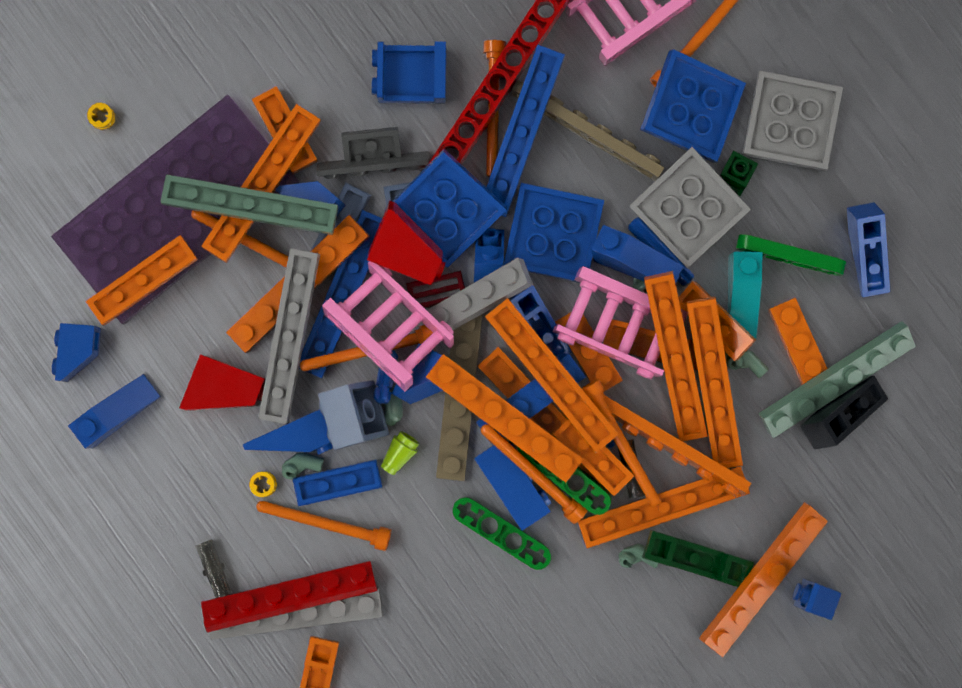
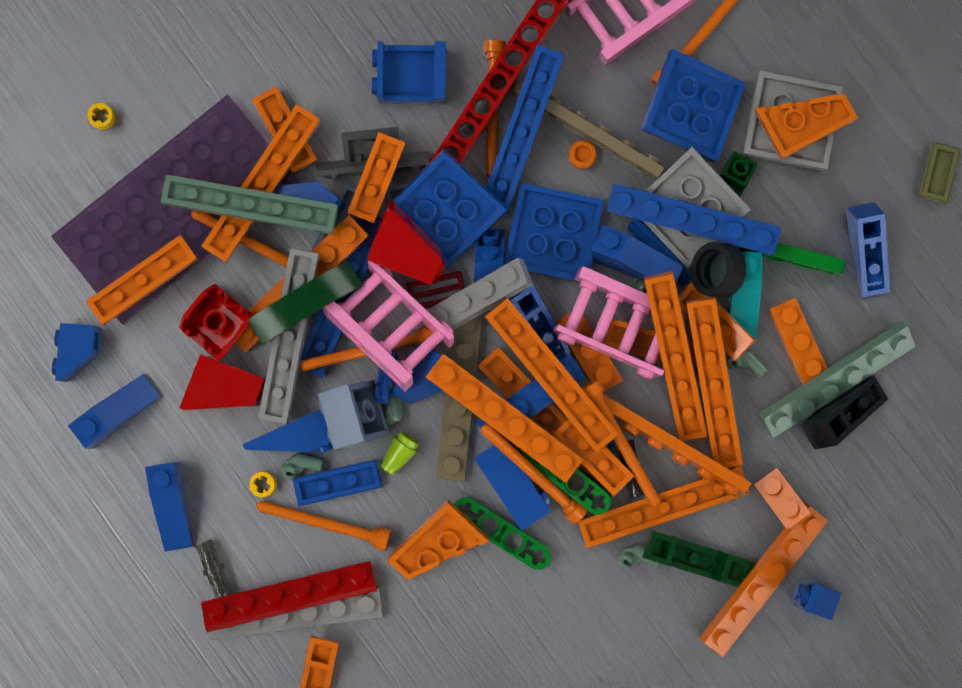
(170, 505): none -> blue slope
(215, 321): none -> red slope
(304, 302): none -> dark green slope
(376, 177): none -> orange plate
(436, 540): none -> orange wing
(582, 155): none -> orange tile
(694, 219): none -> blue plate
(734, 274): none -> black tyre
(783, 500): none -> orange plate
(804, 122): none -> orange wing
(939, 173): none -> olive tile

